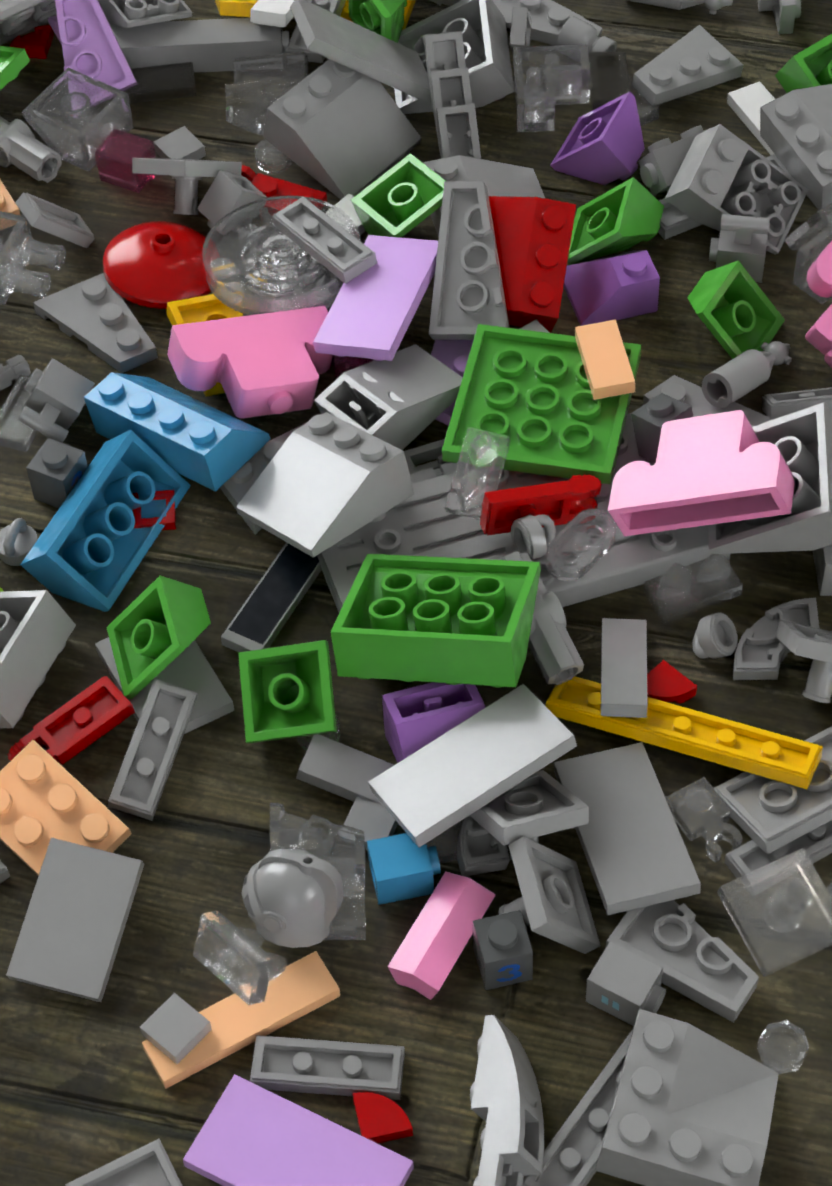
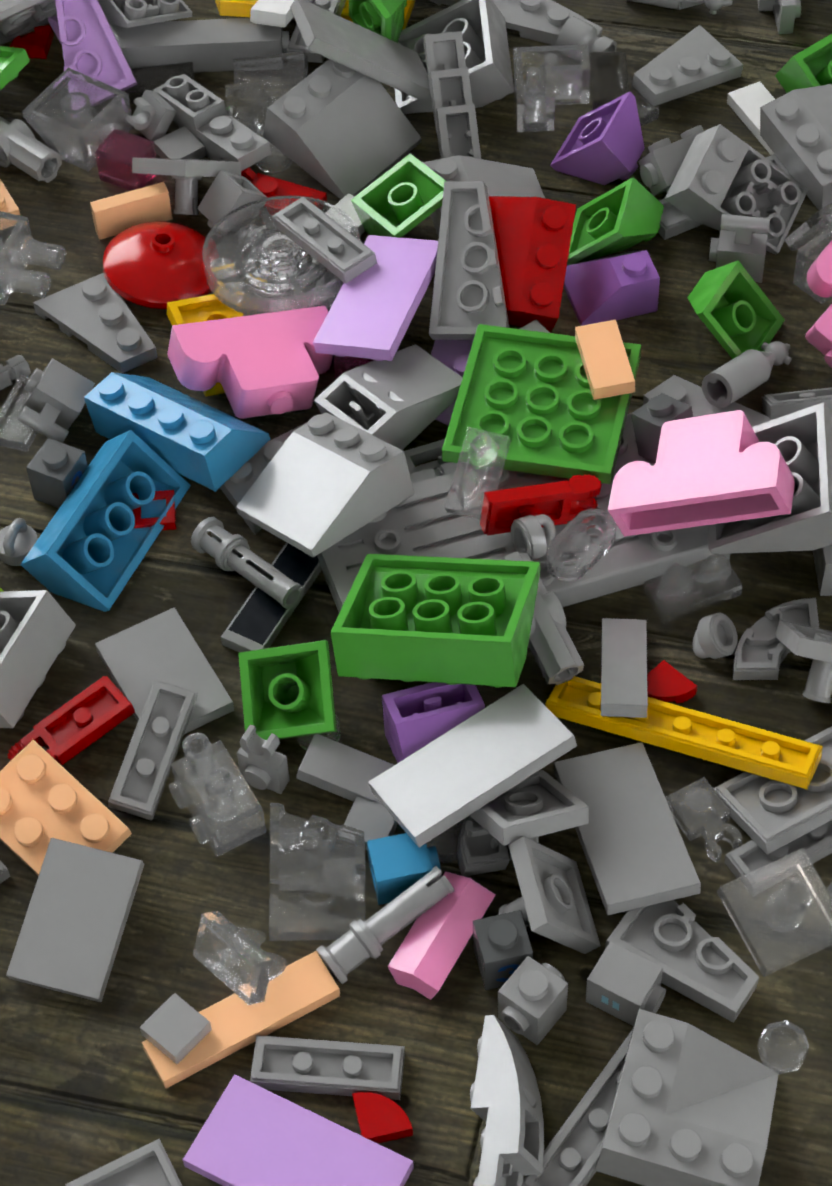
(55, 220): light grey tile -> none
(131, 208): none -> light nougat tile
(151, 115): none -> light grey tile
(155, 631): bright green slope -> none
(208, 121): none -> light grey slope
(216, 795): none -> clear brick
(234, 553): none -> light grey pin
(260, 762): none -> light grey plate
(292, 897): light grey helmet -> none
(366, 937): none -> light grey pin
(520, 28): light grey tile -> none
(533, 999): none -> light grey brick

